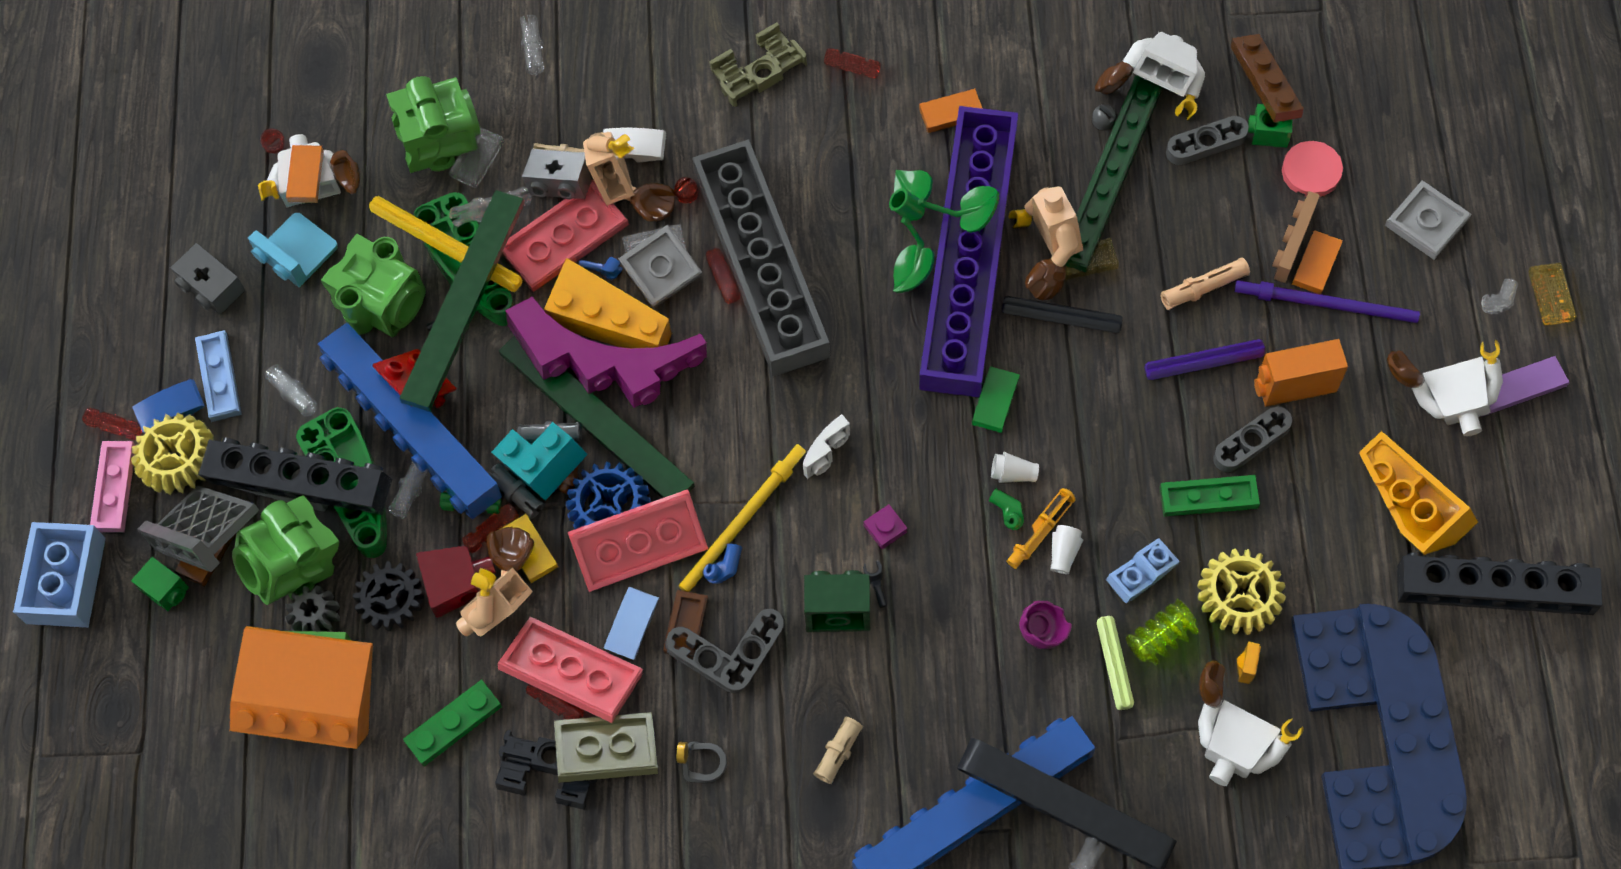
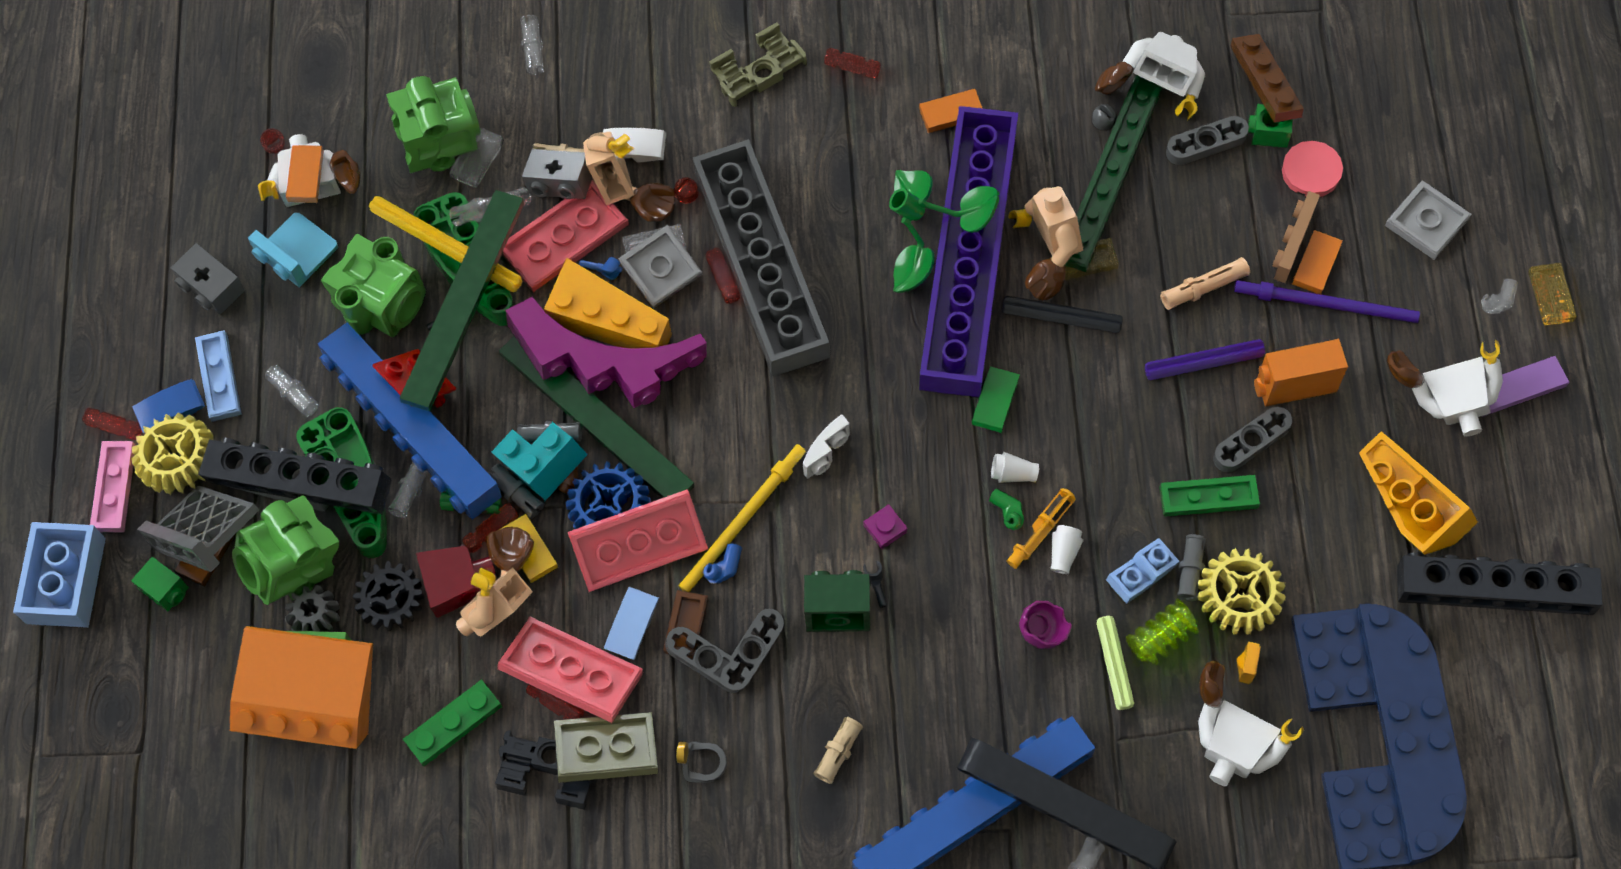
(1191, 567): none -> dark grey pin

